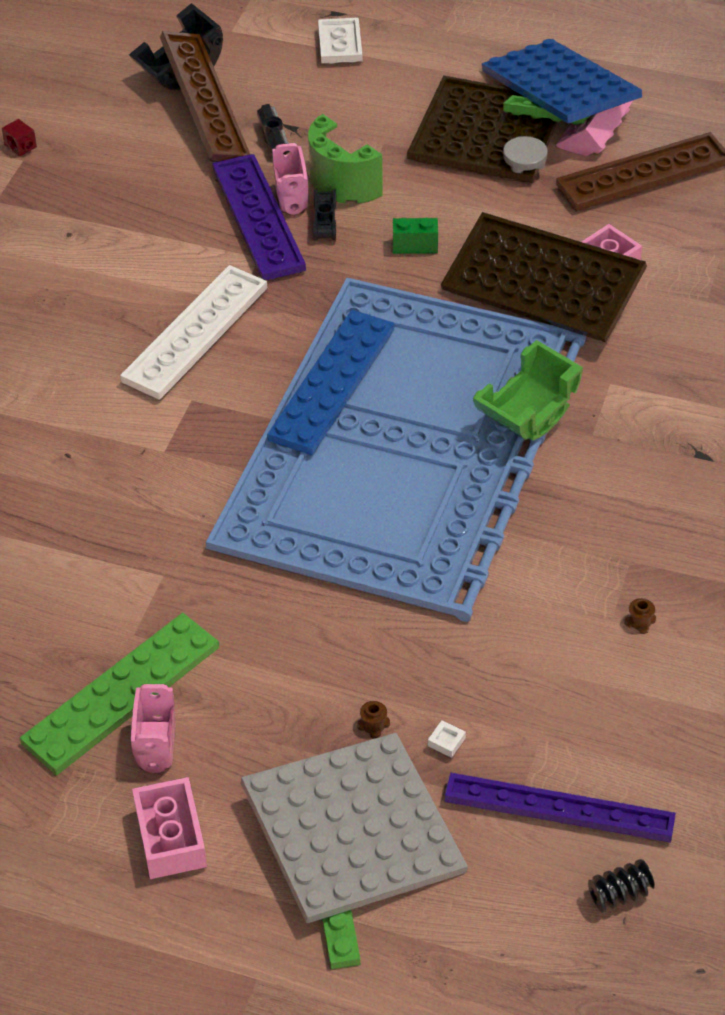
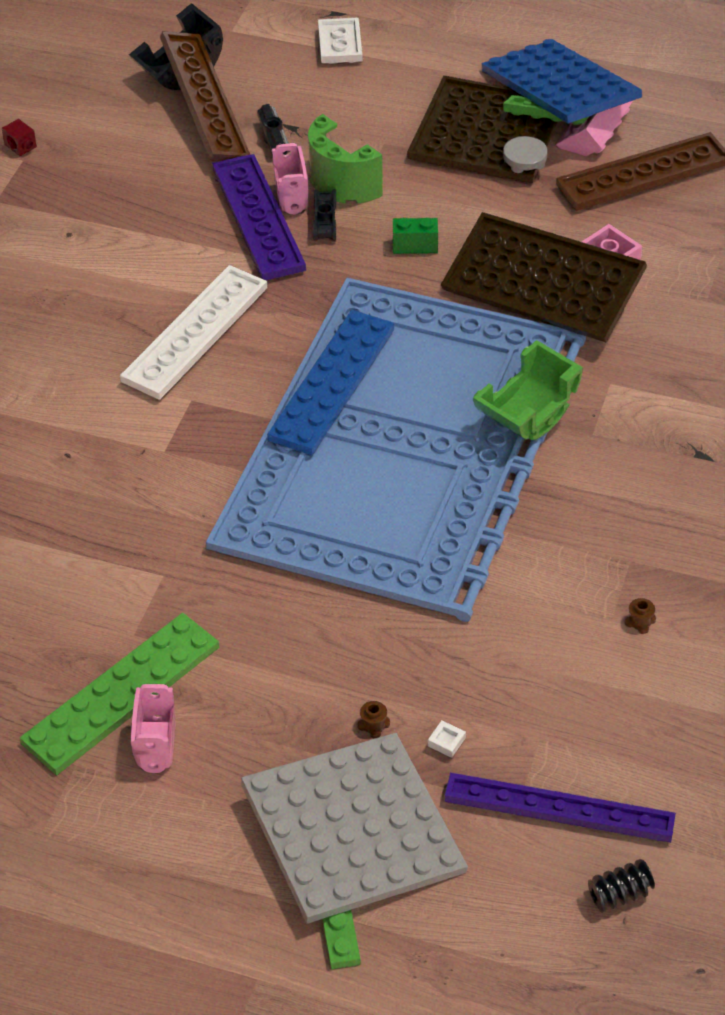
(169, 828): bright pink brick -> none

